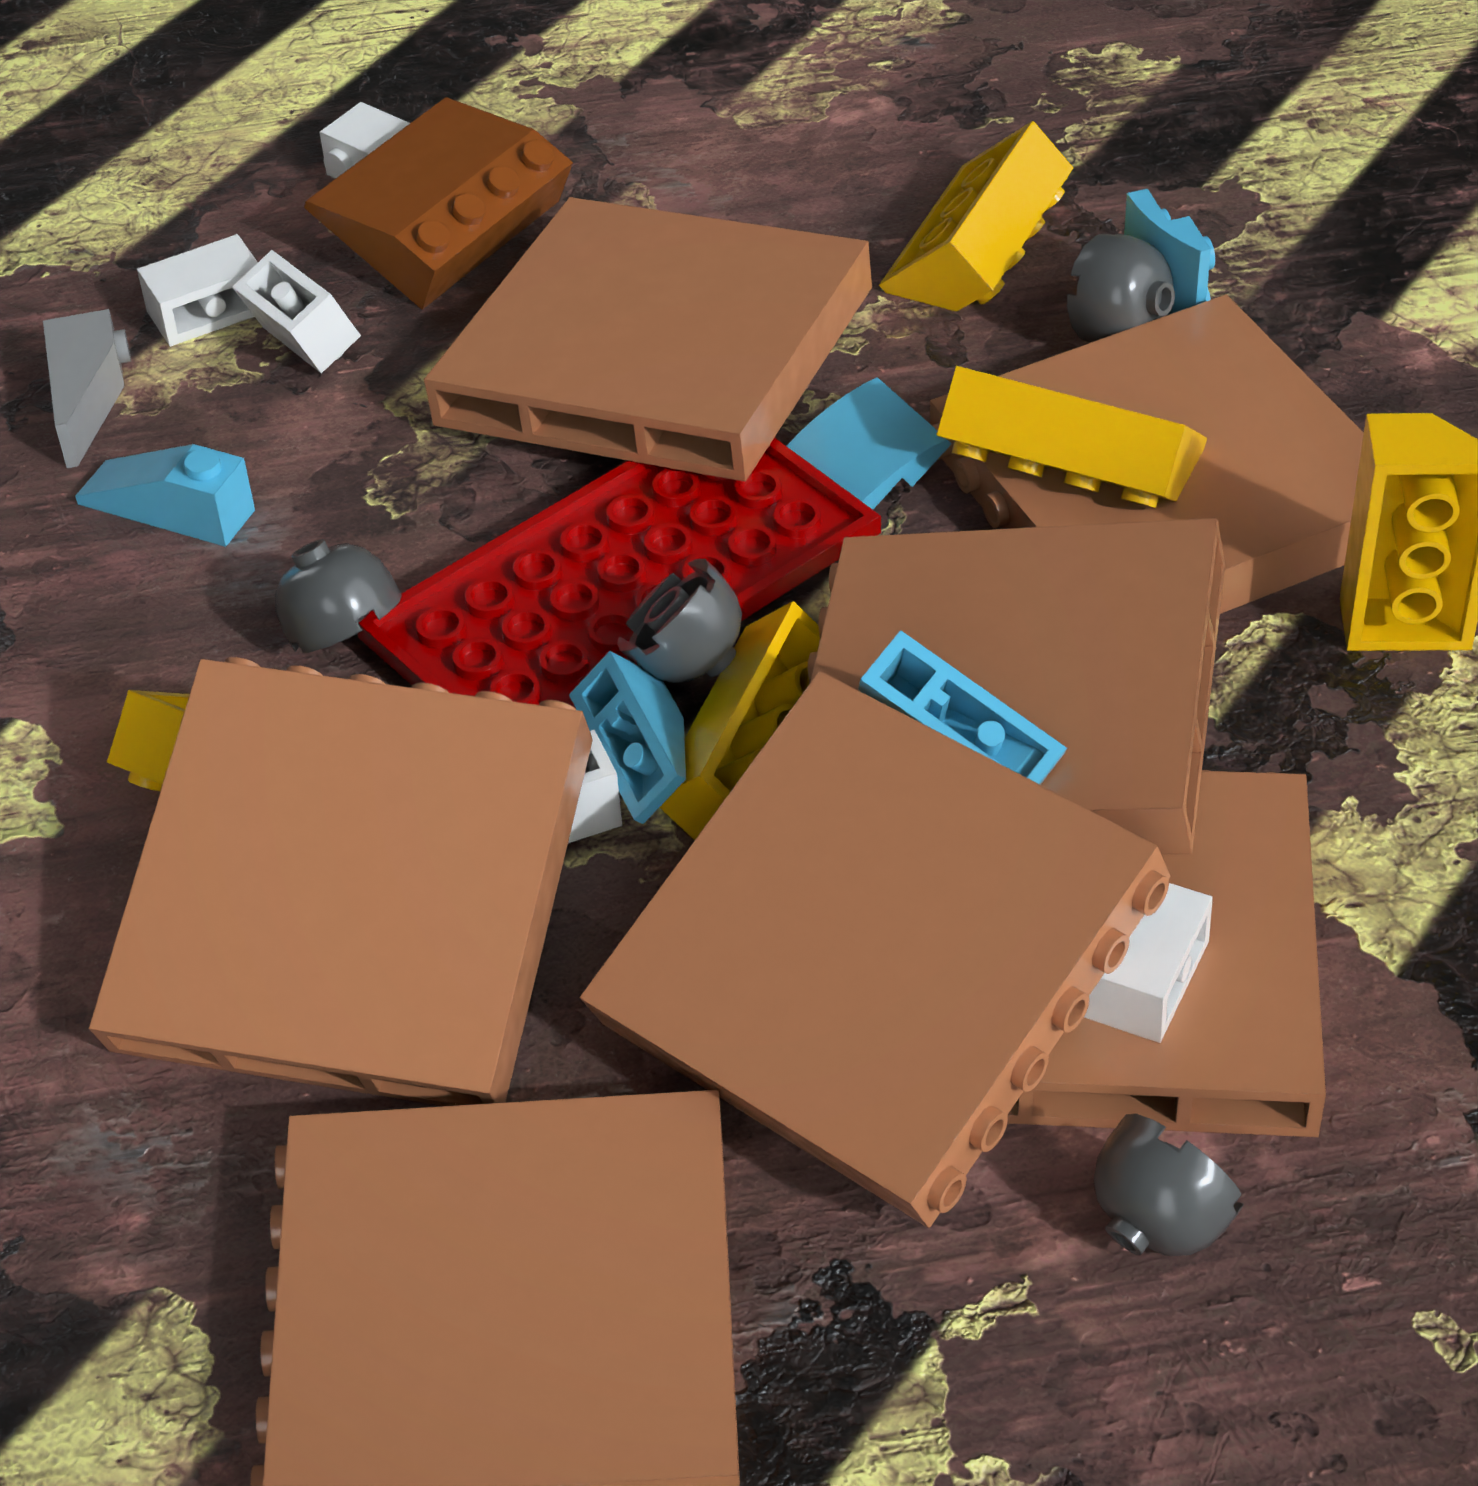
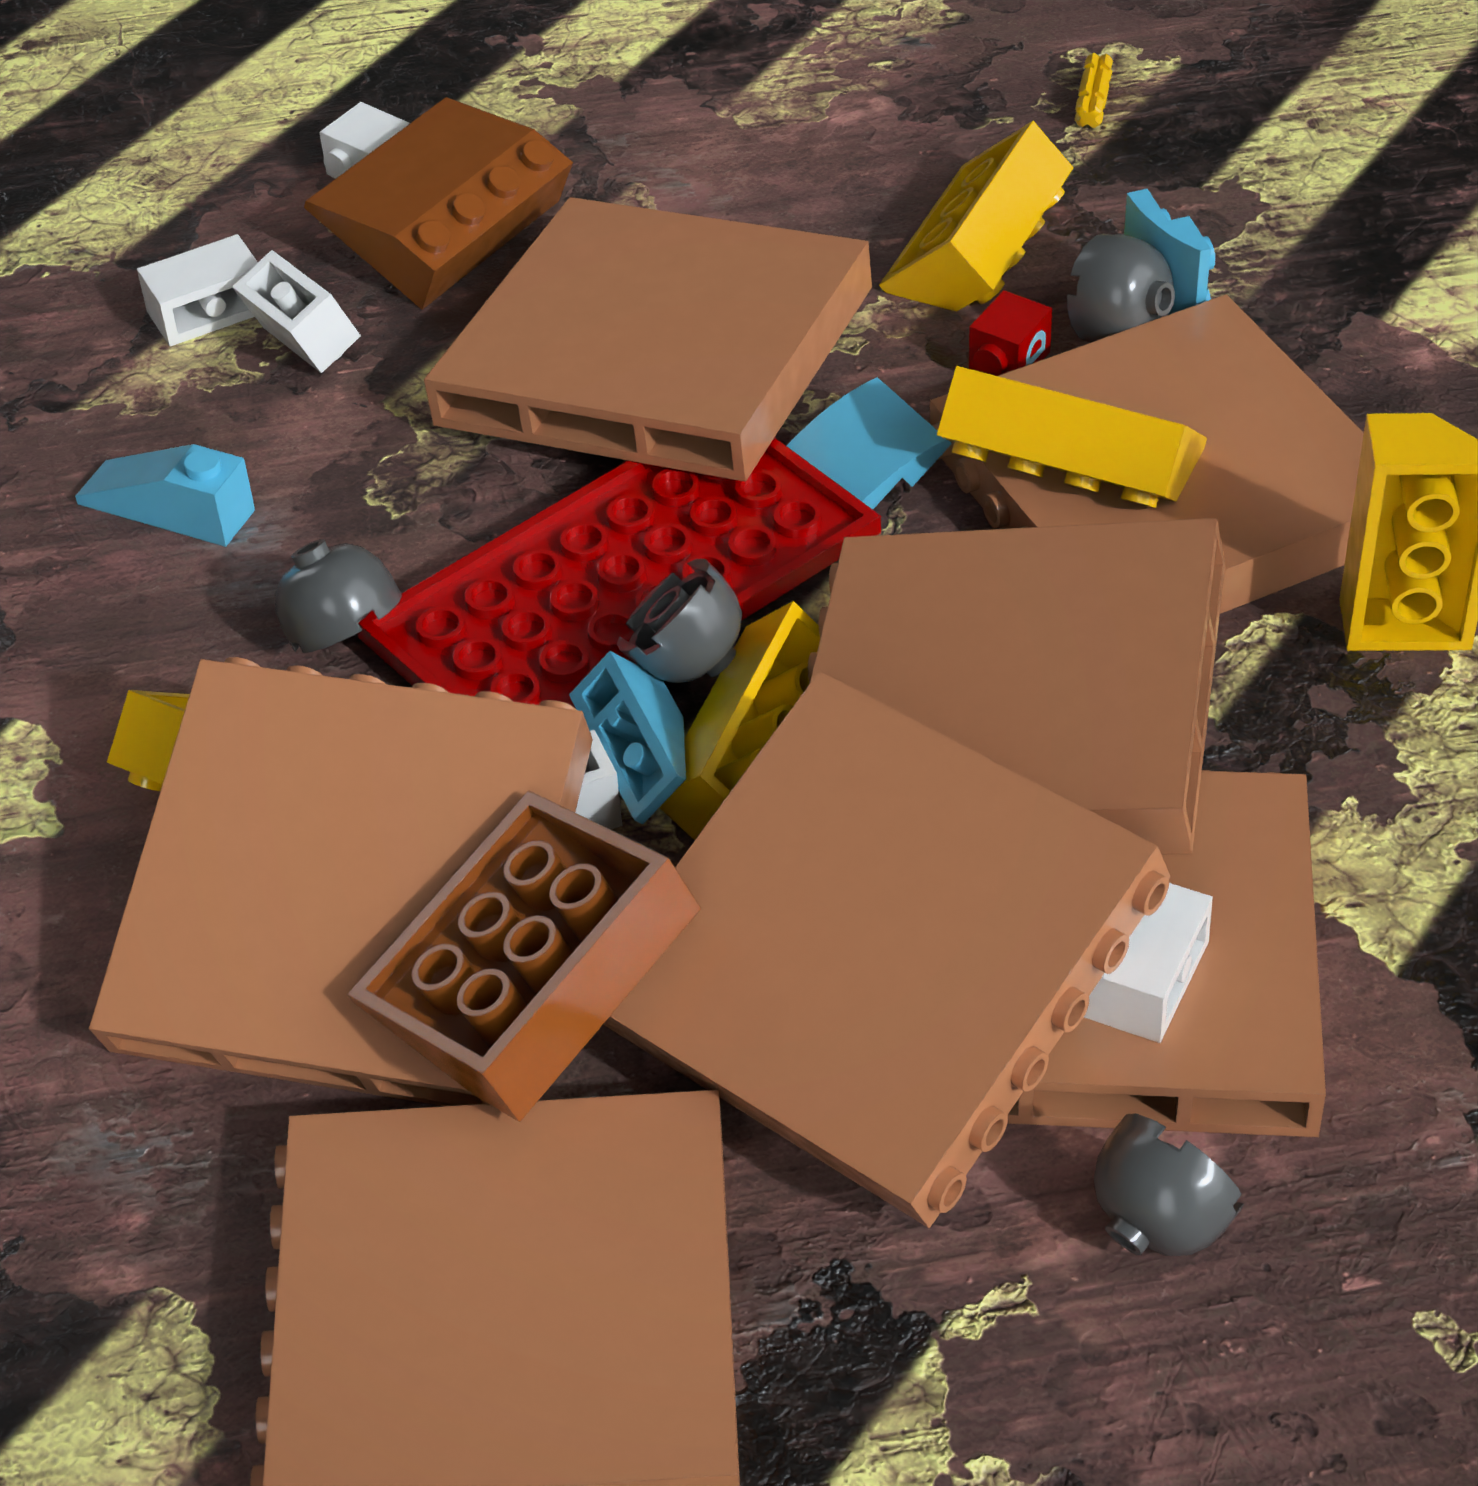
(84, 376): light grey slope -> none
(527, 952): none -> dark orange slope
(949, 702): medium azure slope -> none
(1009, 335): none -> red brick
(1093, 90): none -> yellow axle

